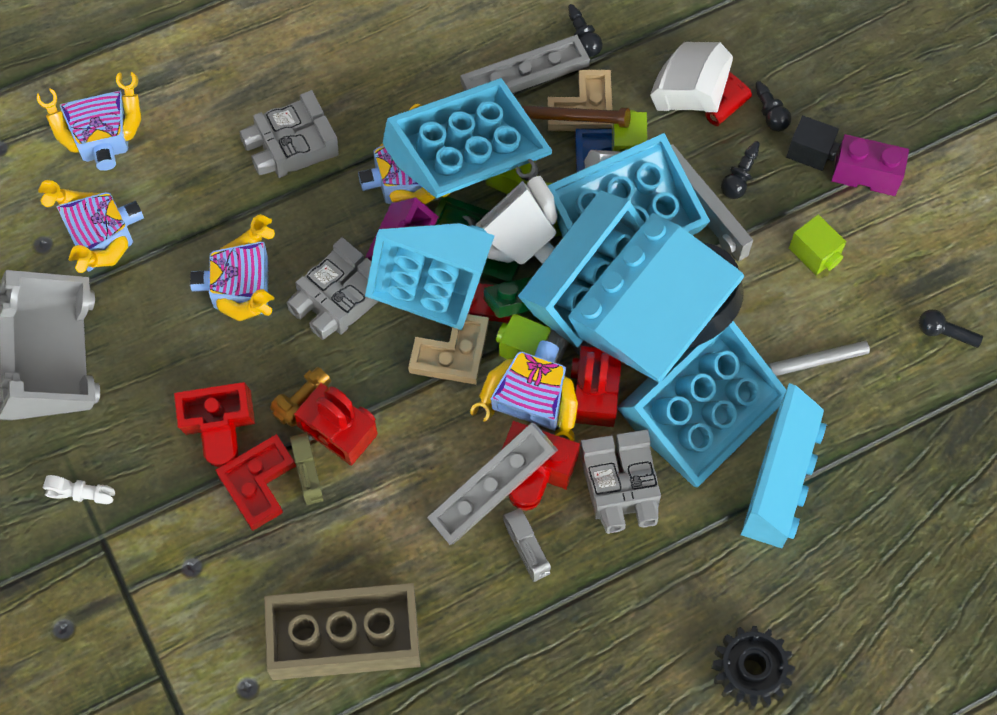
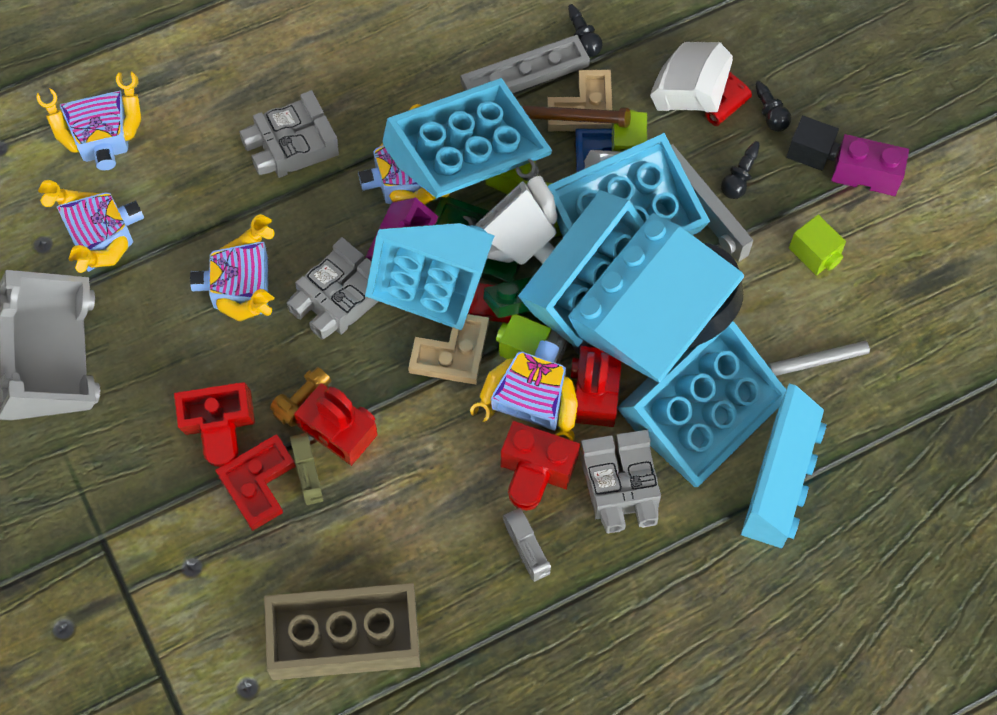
(62, 488): white piece -> none
(492, 483): light grey plate -> none
(761, 649): black gear -> none
(934, 323): black bar -> none

